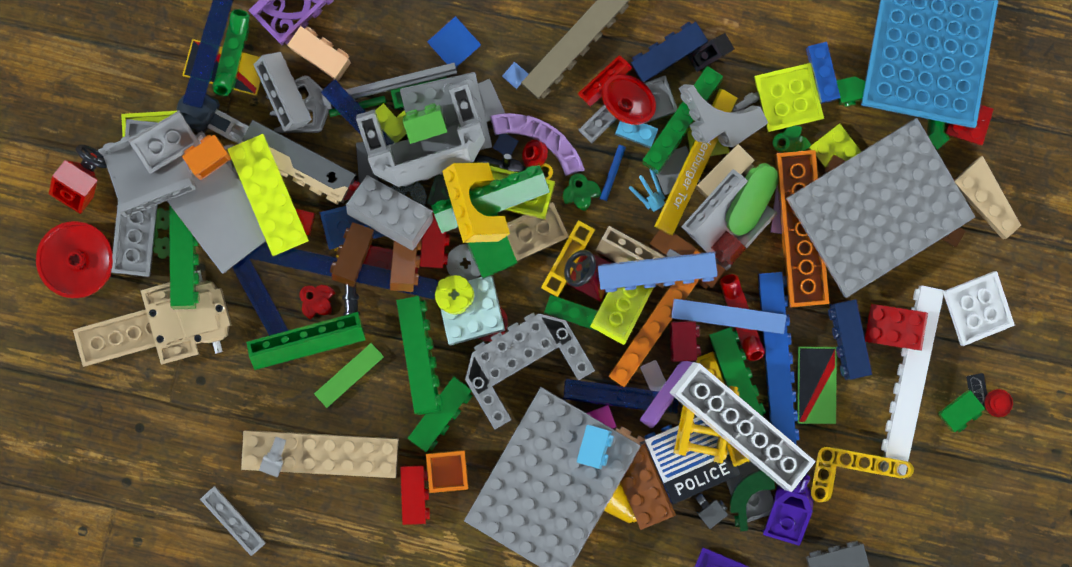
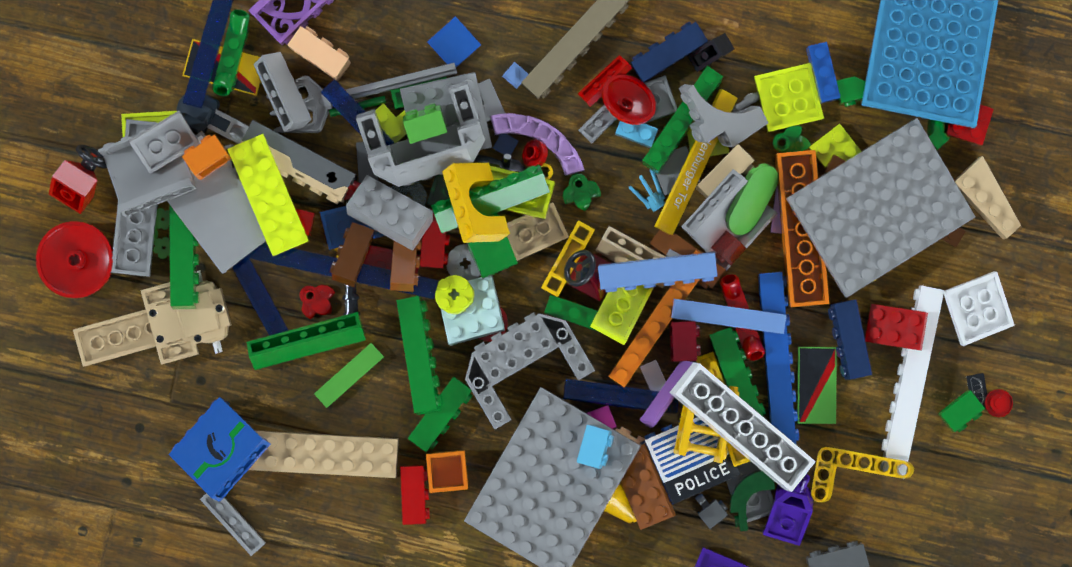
(218, 449): none -> blue panel
(273, 461): light grey pin -> none
(612, 173): blue bar -> none

